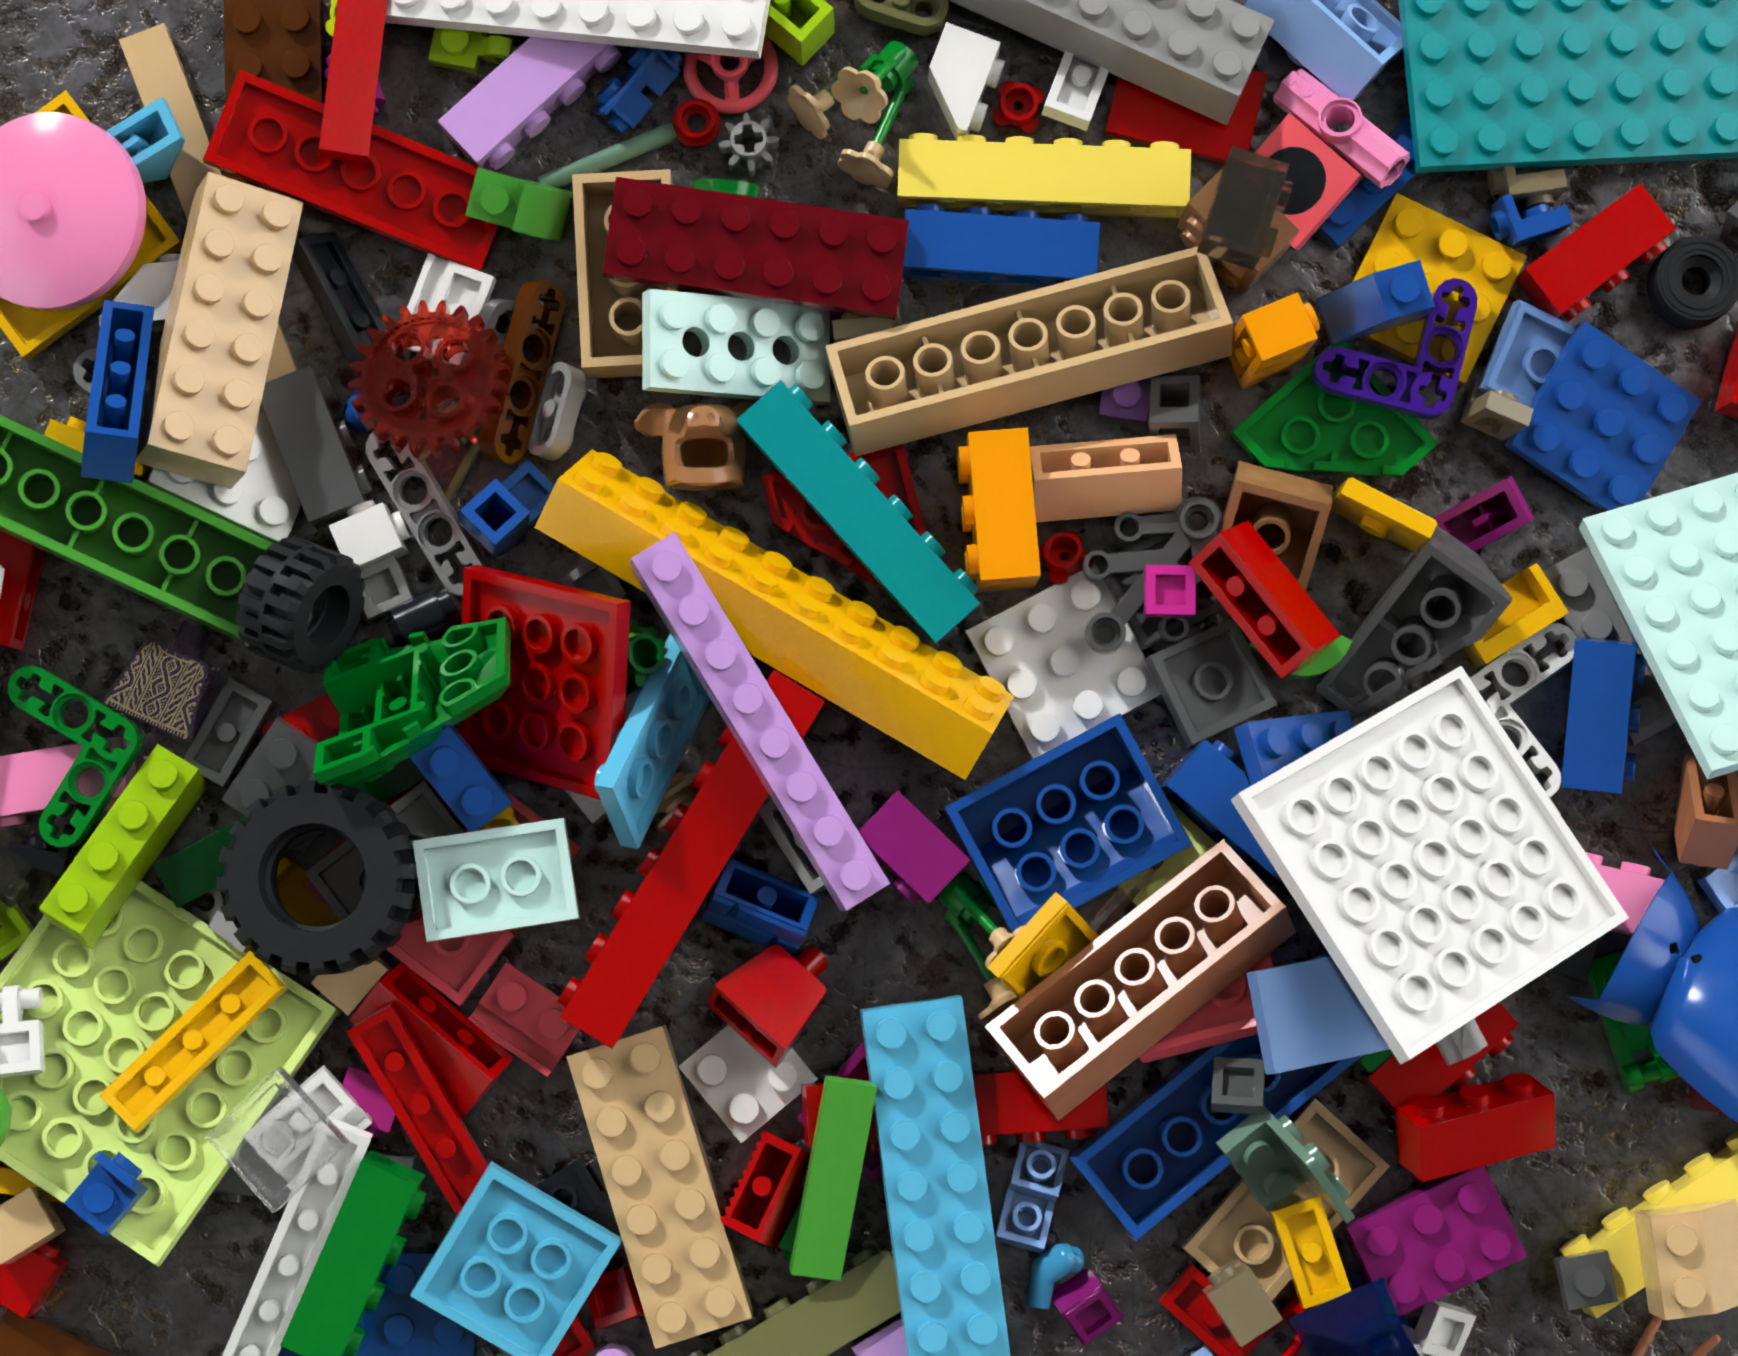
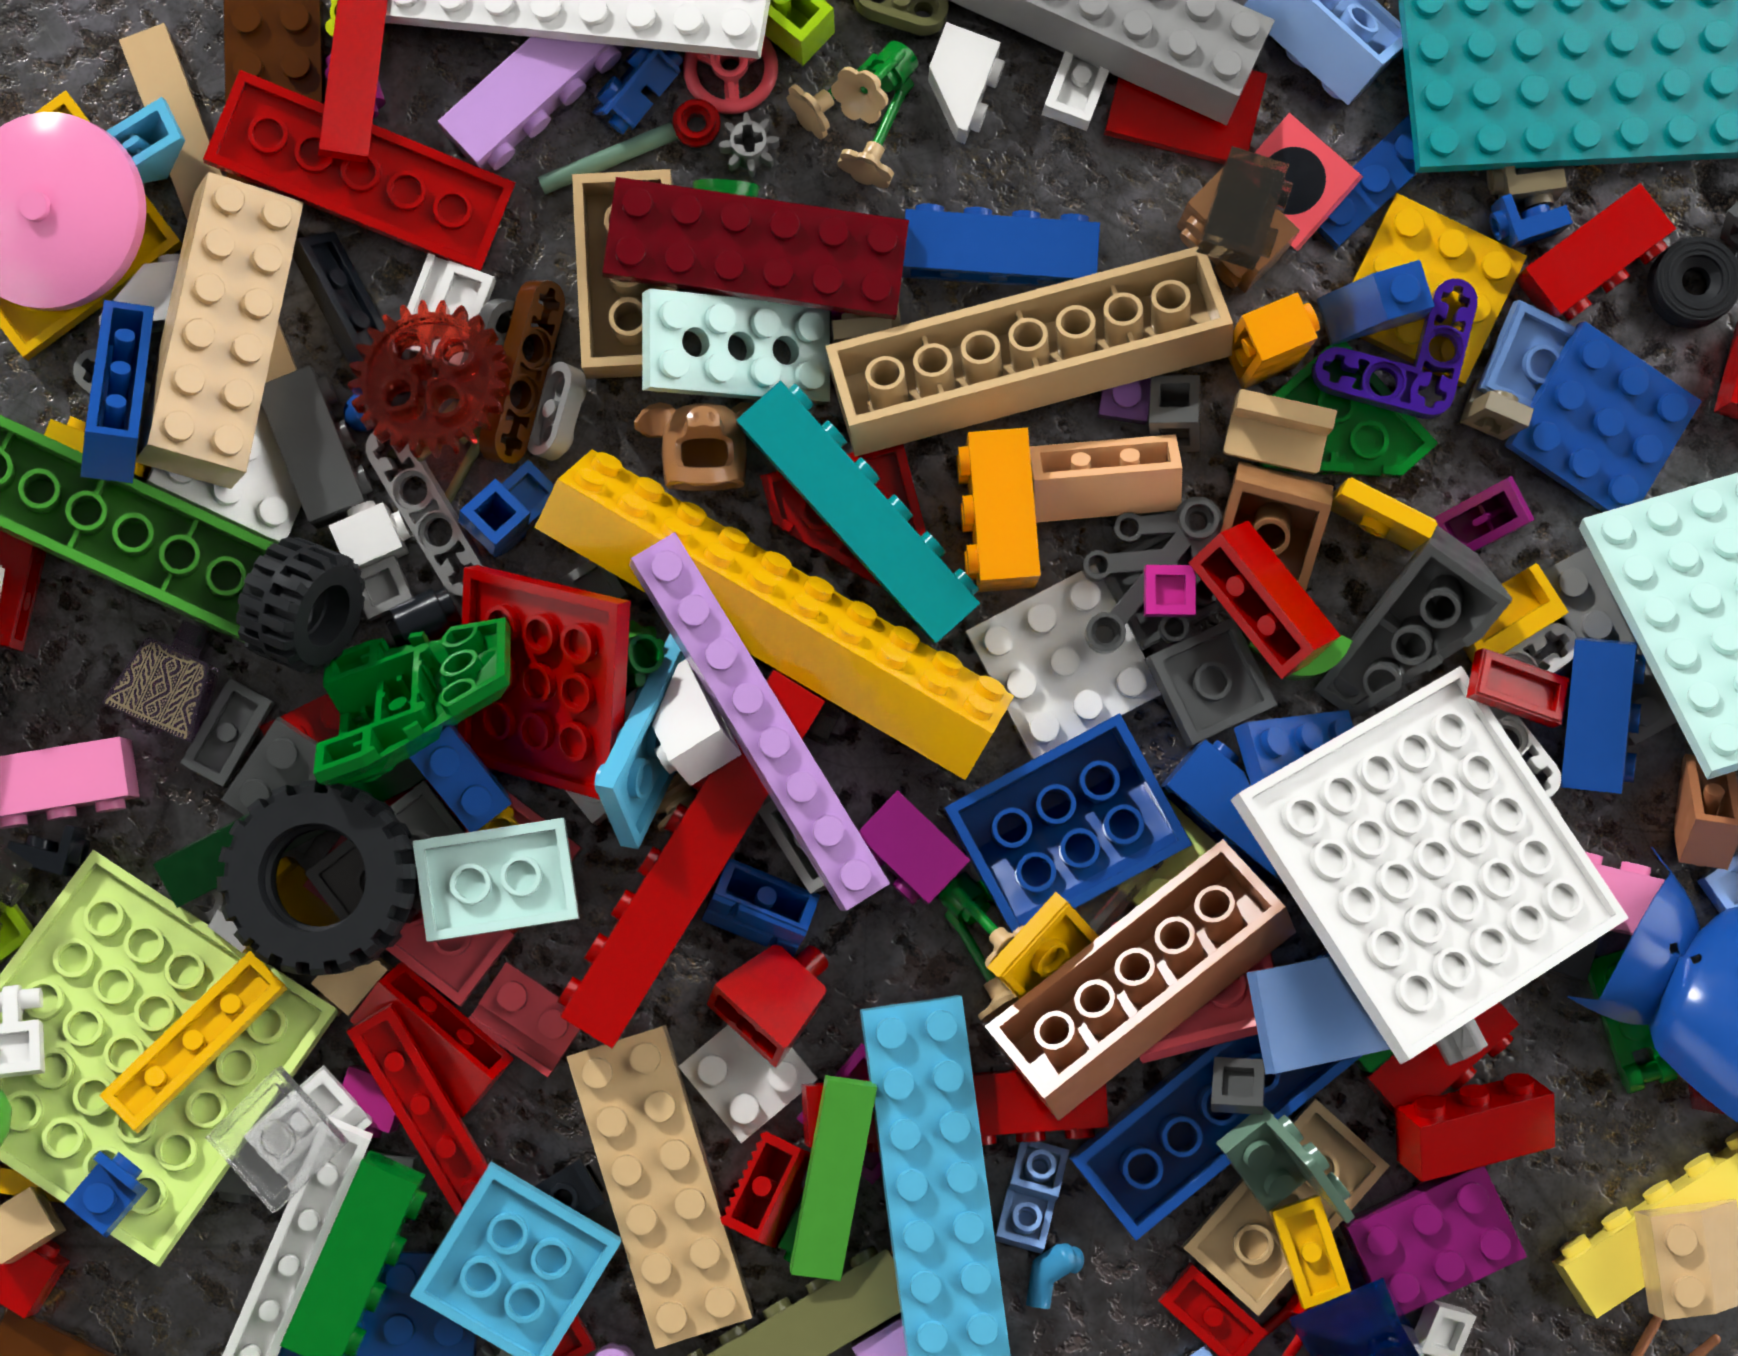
(93, 754): green beam -> none
(124, 846): lime brick -> none
(466, 49): lime plate -> none
(519, 204): bright green brick -> none
(614, 1299): red plate -> none
(691, 729): none -> white slope
(1013, 93): red plate -> none
(1044, 176): light yellow brick -> none
(1063, 544): red plate -> none
(1086, 1306): magenta slope -> none
(1241, 1302): dark tan brick -> none
(1278, 431): none -> tan panel
(1361, 146): bright pink piece -> none
(1518, 688): none -> red tile
(1585, 1279): dark grey plate -> none

